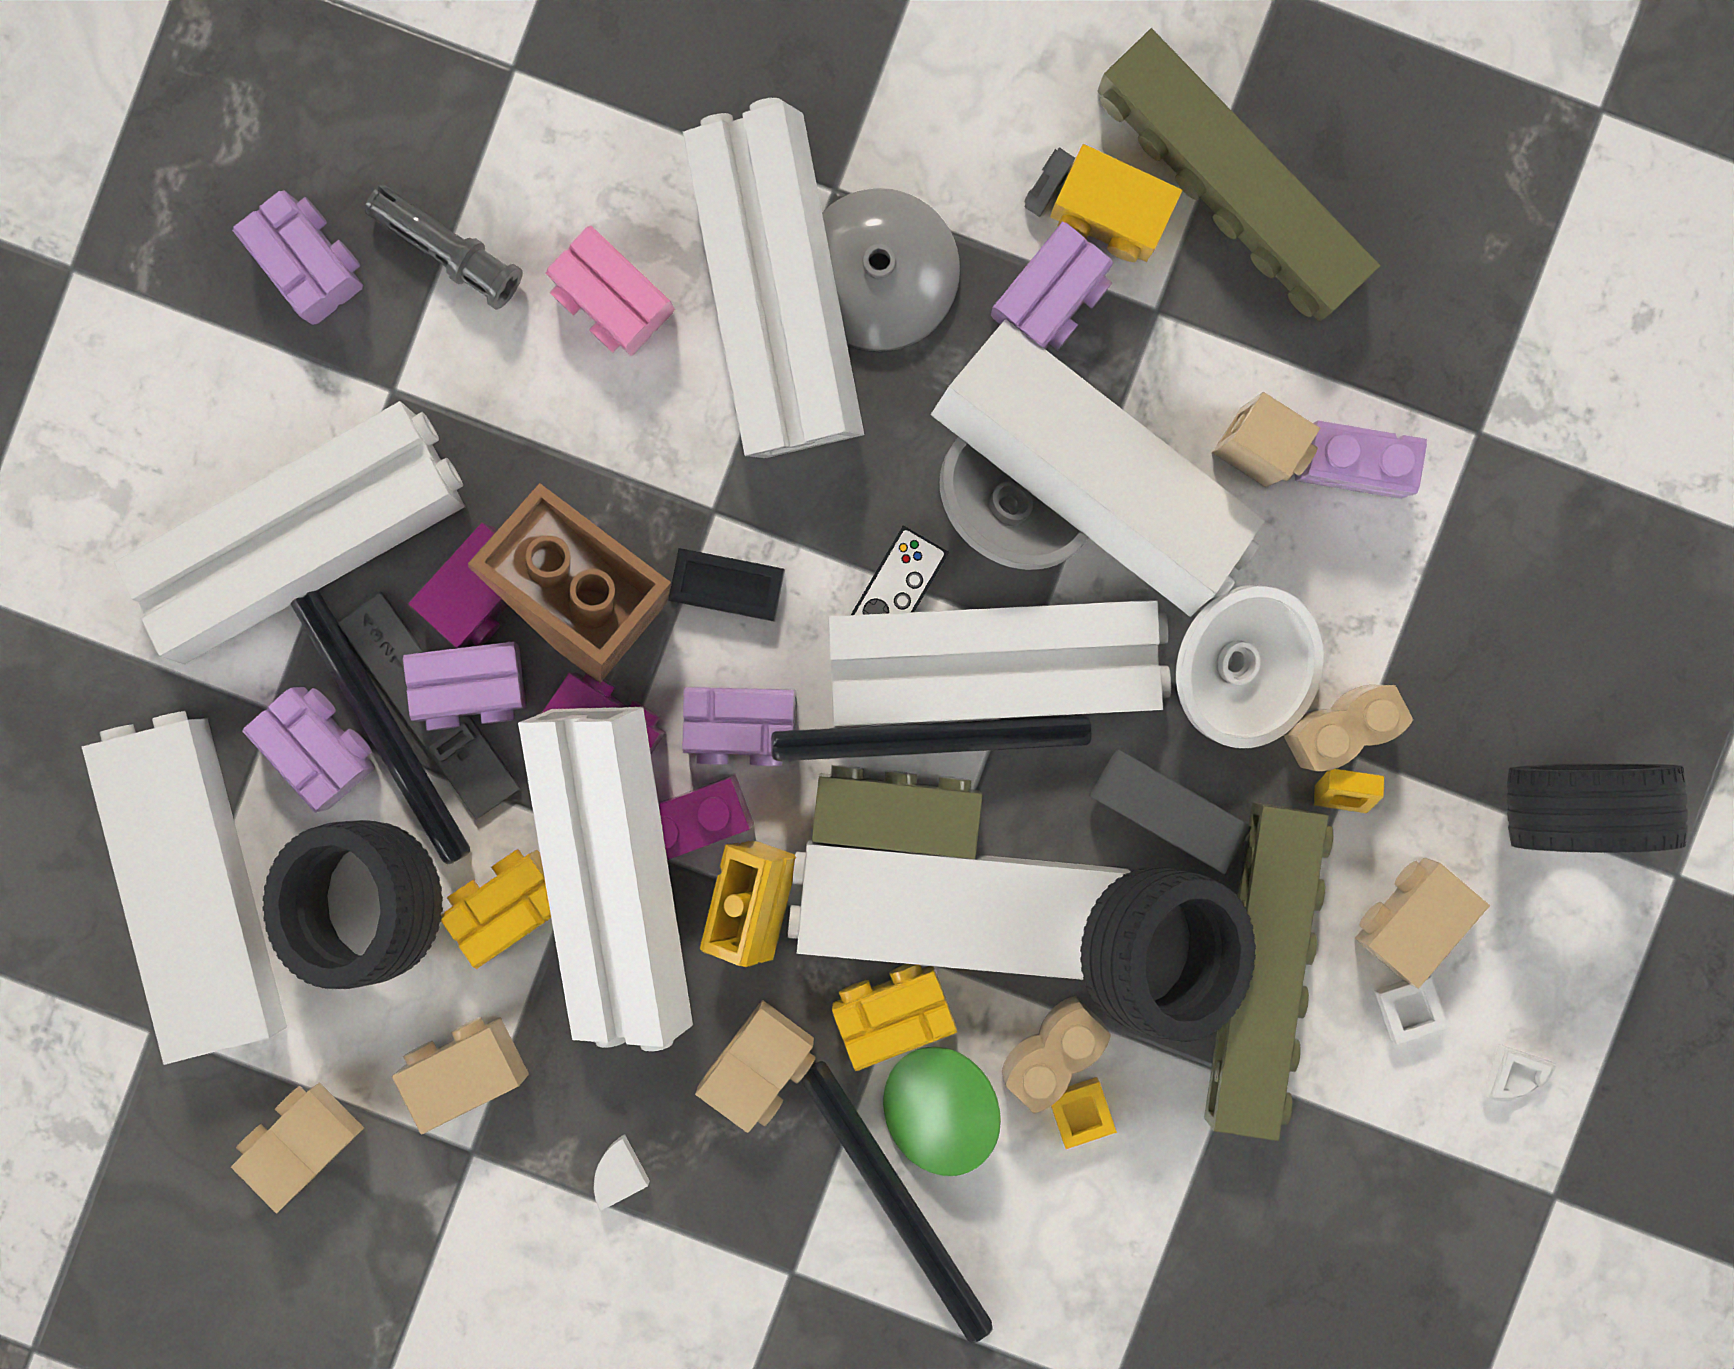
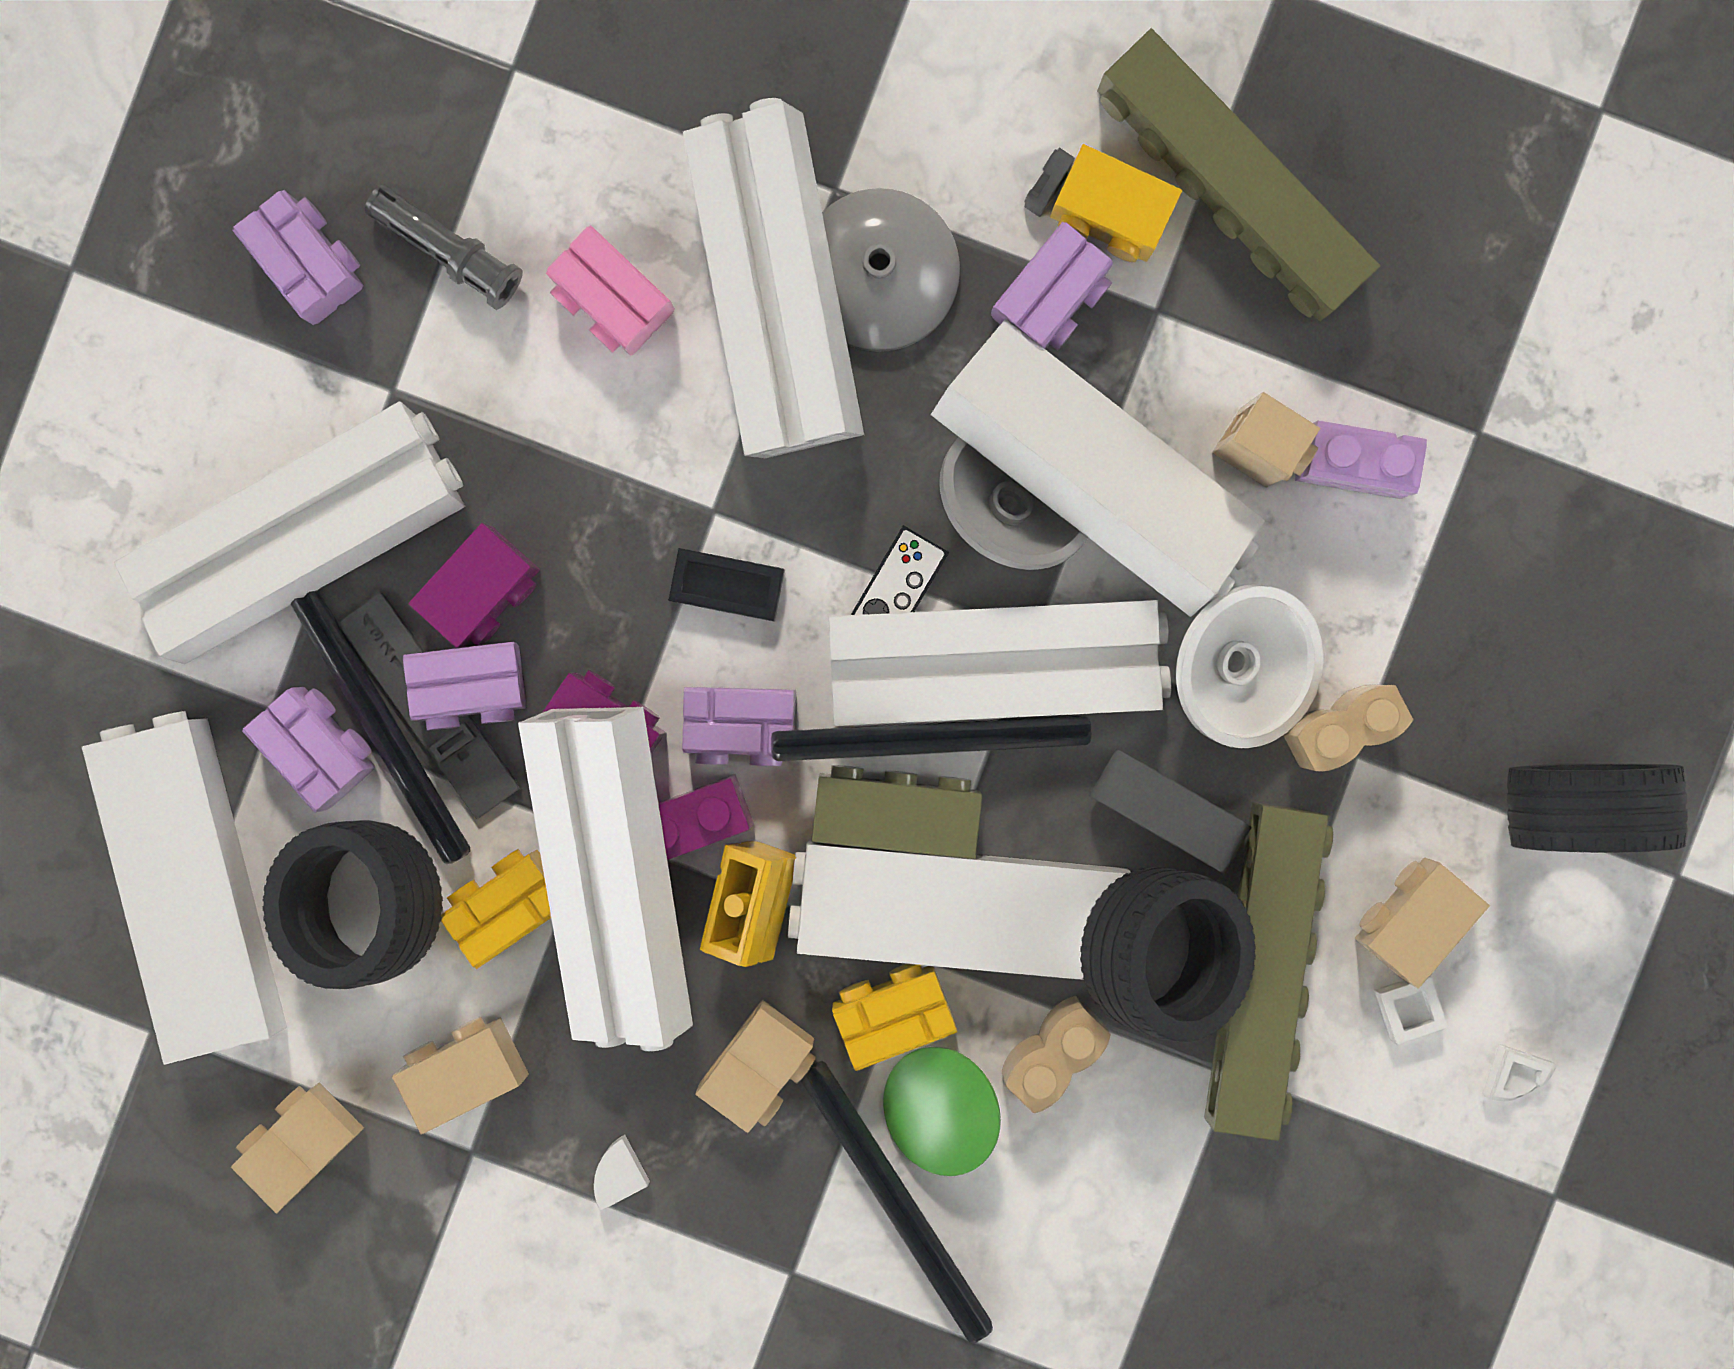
(571, 582): medium nougat slope -> none
(1083, 1114): yellow tile -> none
(1349, 790): yellow tile -> none

